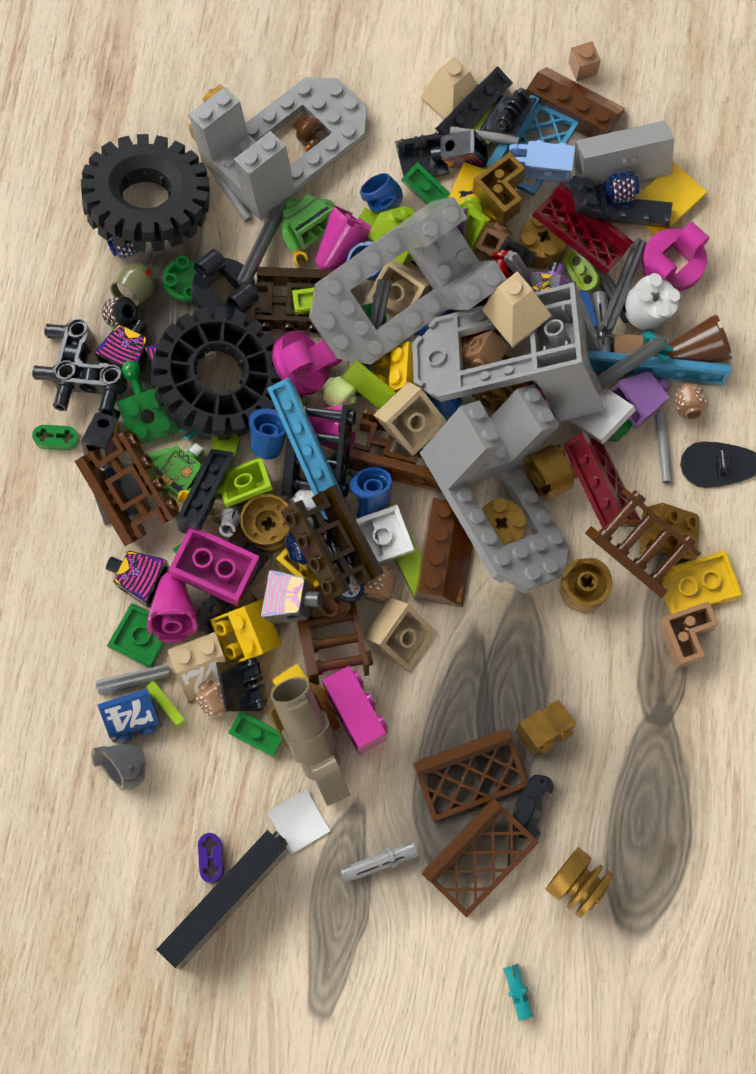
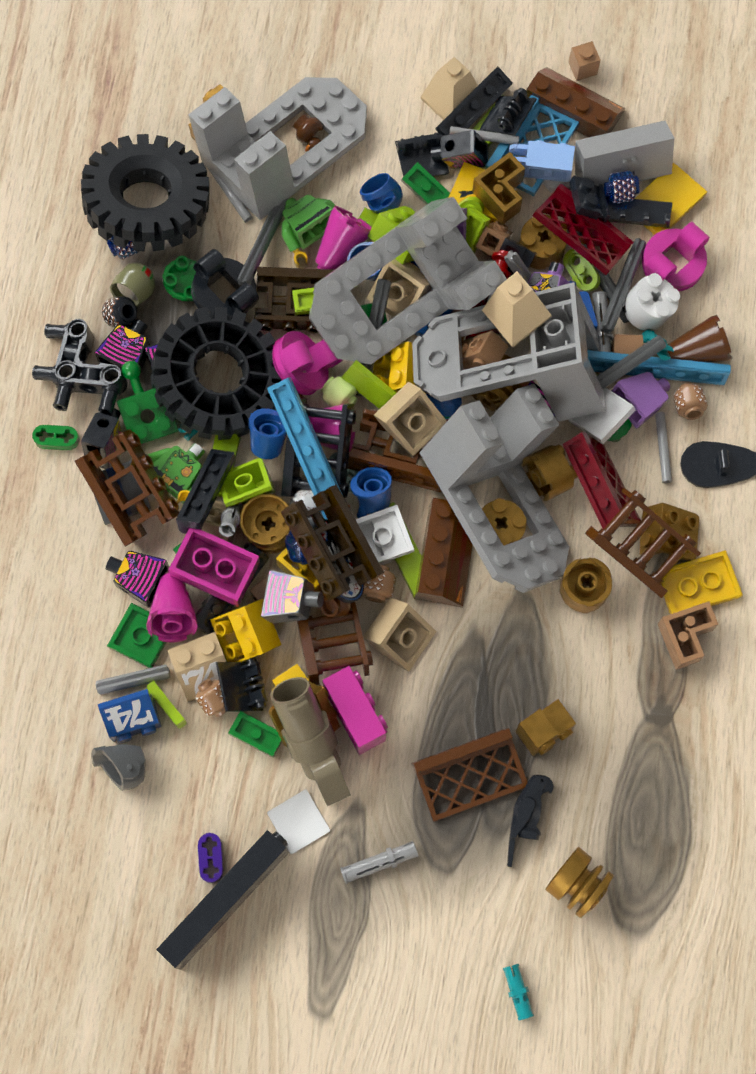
(463, 840): reddish brown fence -> none

